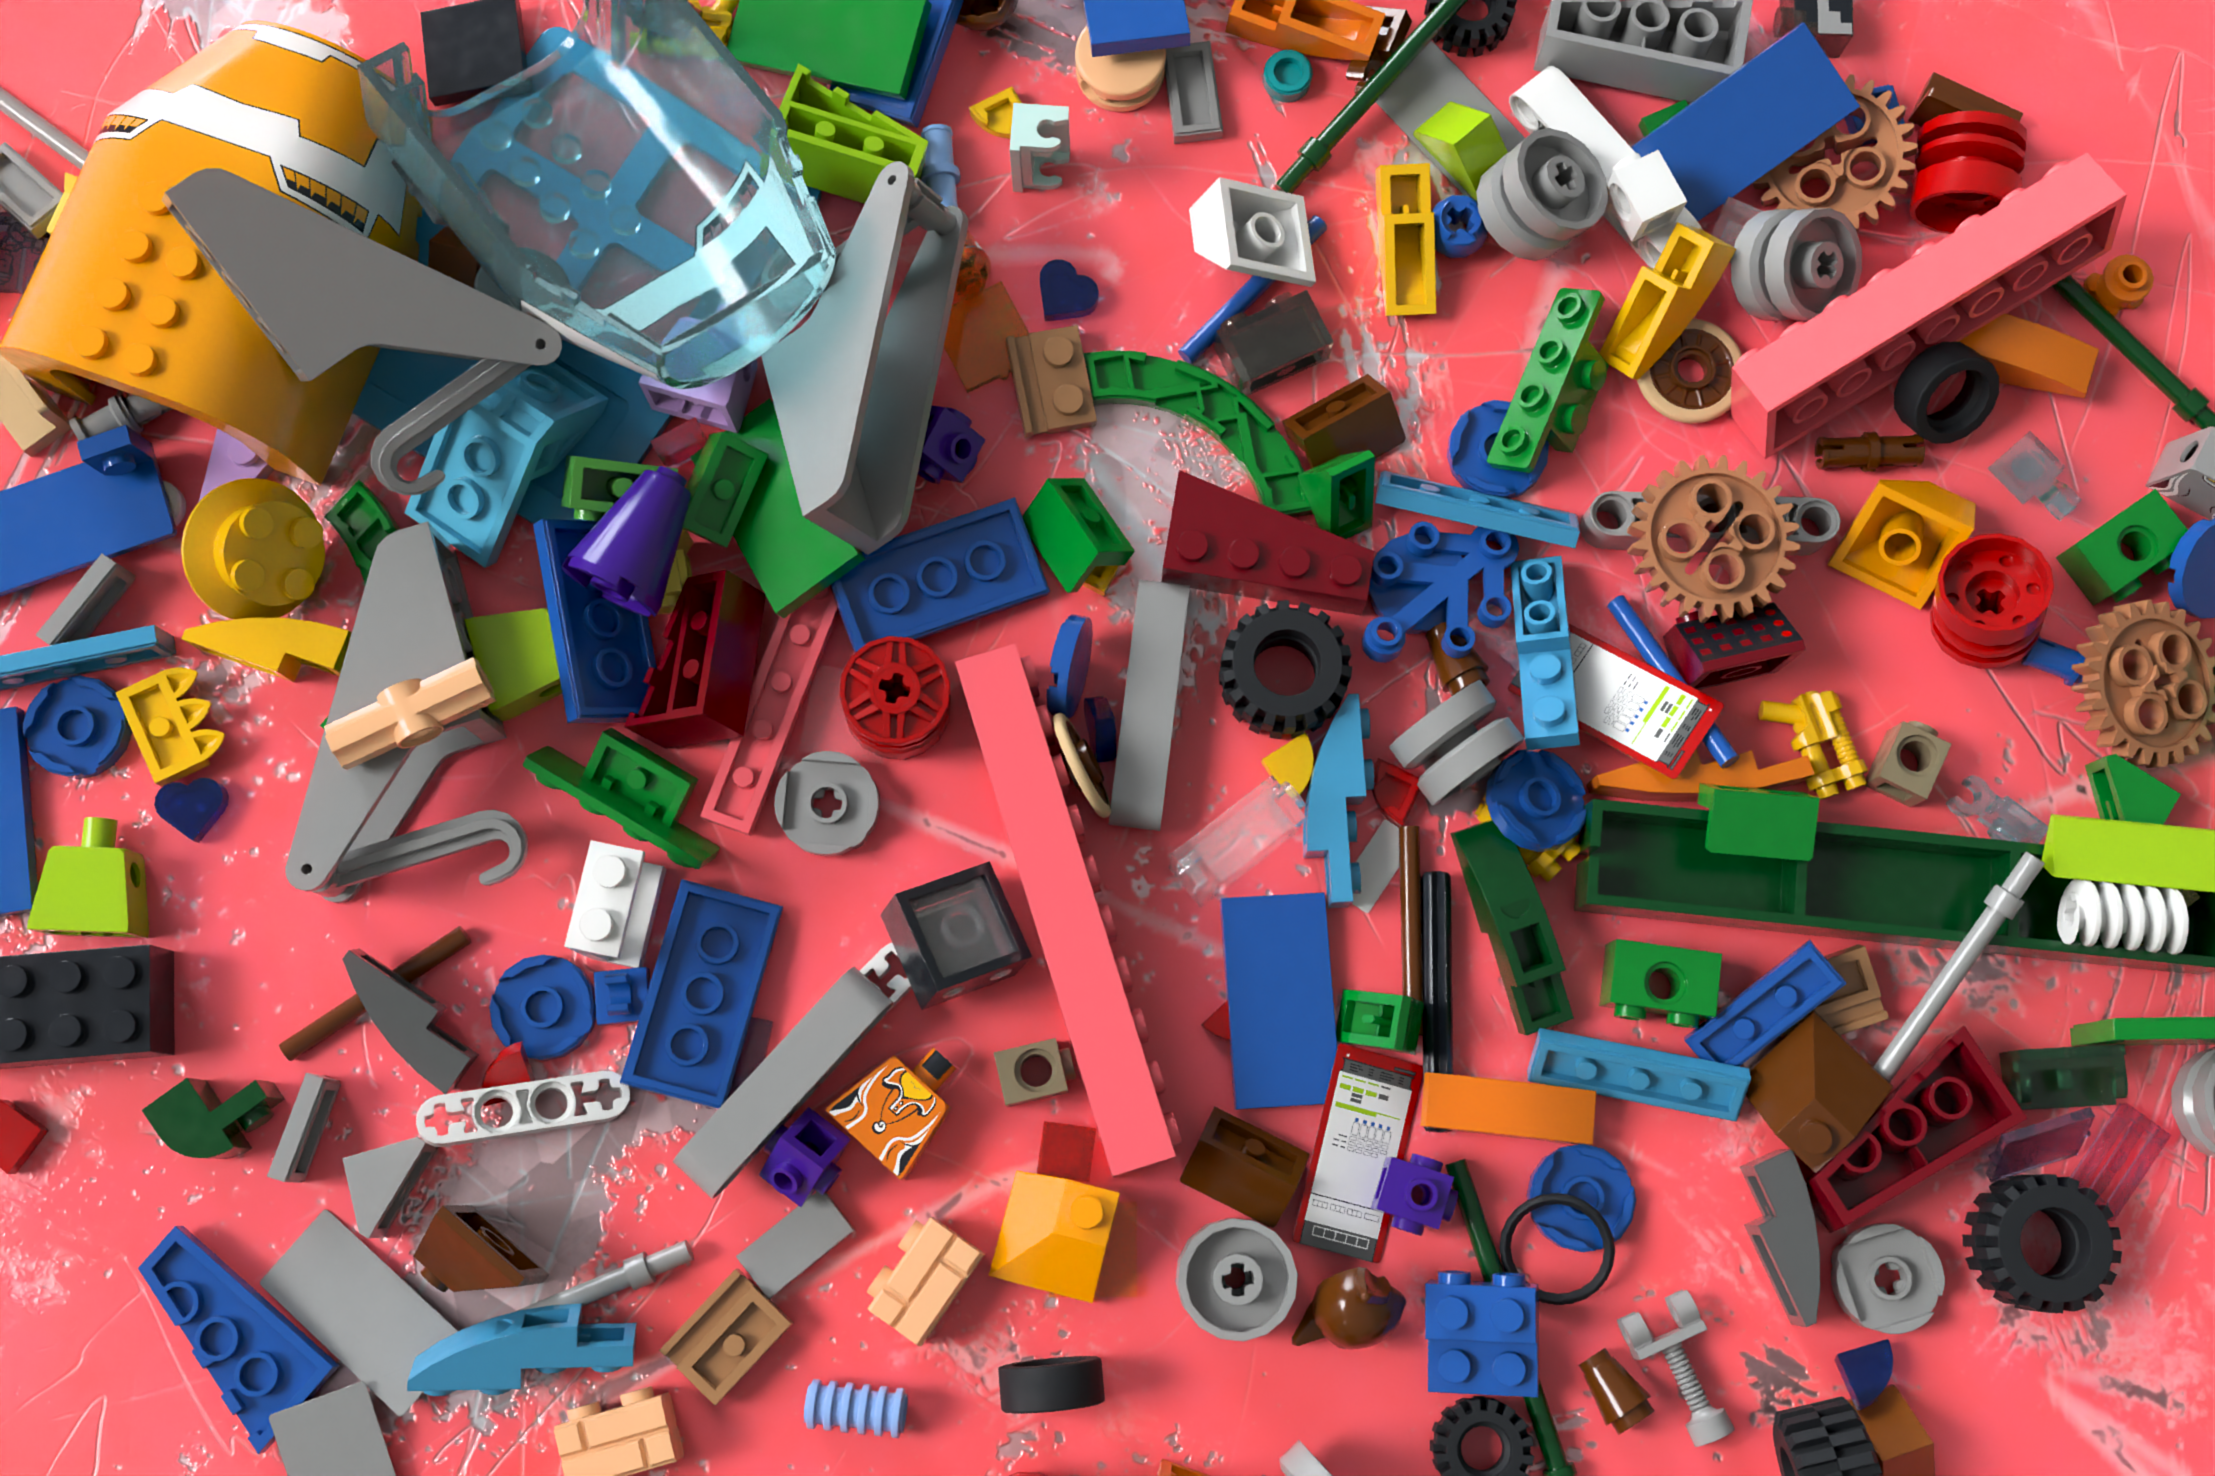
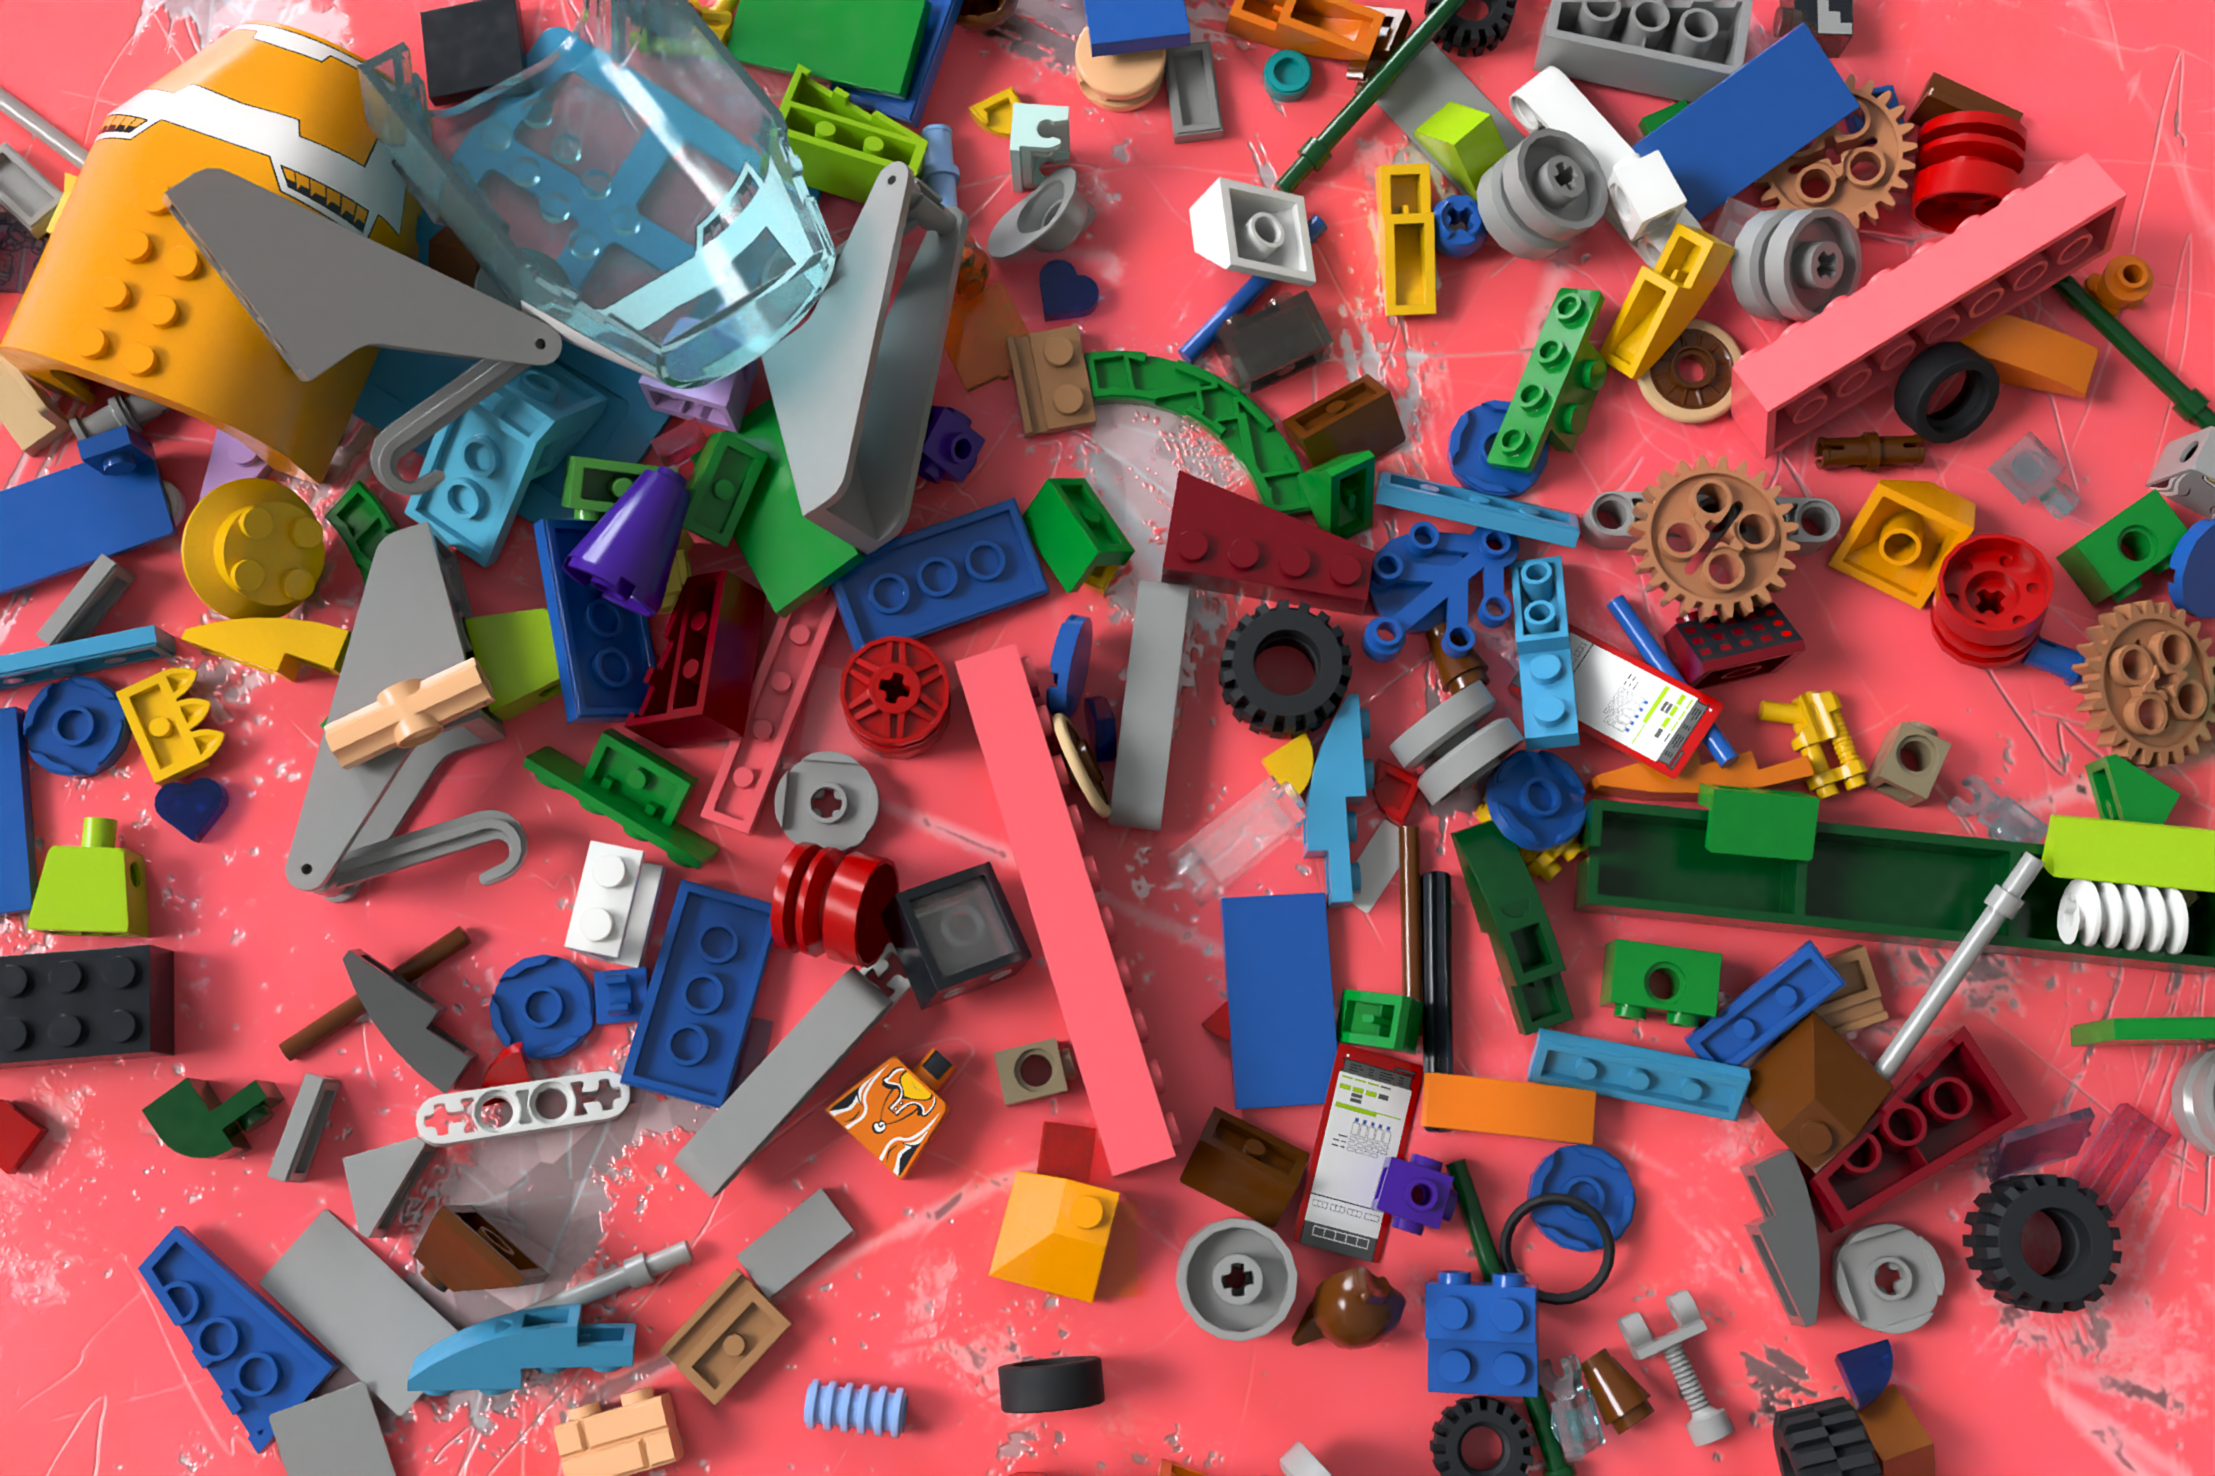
(804, 1157): dark purple brick -> none
(833, 904): none -> red wheel
(924, 1280): light nougat brick -> none
(1044, 219): none -> light grey piece
(1574, 1411): none -> clear light blue plate
(2065, 1076): clear green hinge -> none

